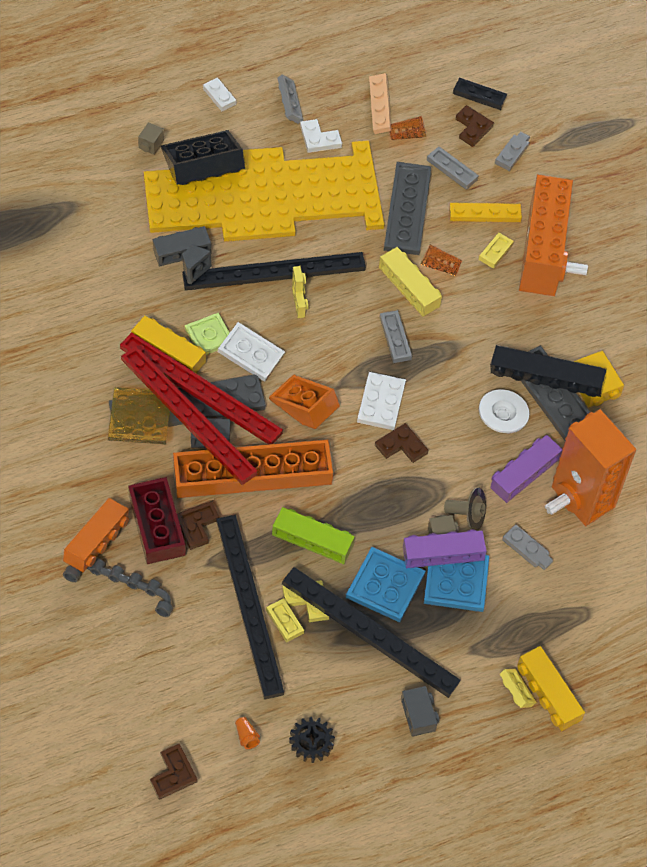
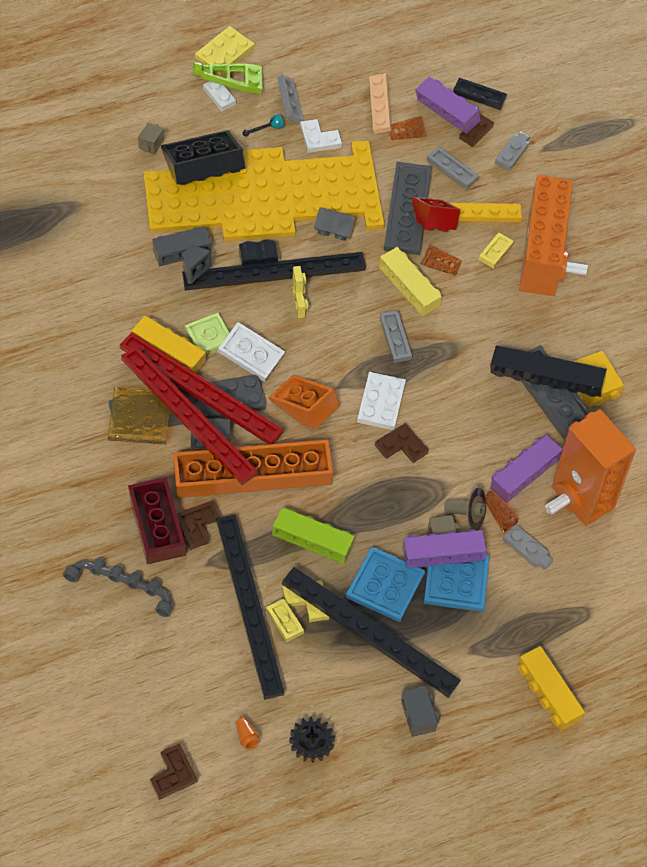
(96, 535): orange brick -> none
(225, 49): none -> light yellow plate
(252, 75): none -> lime plate
(257, 252): none -> black brick
(275, 122): none -> hinge
(334, 223): none -> dark grey brick
(435, 214): none -> red slope
(448, 104): none -> medium lavender brick
(502, 514): none -> clear orange slope
(504, 411): white hat -> none
(517, 687): light yellow plate -> none

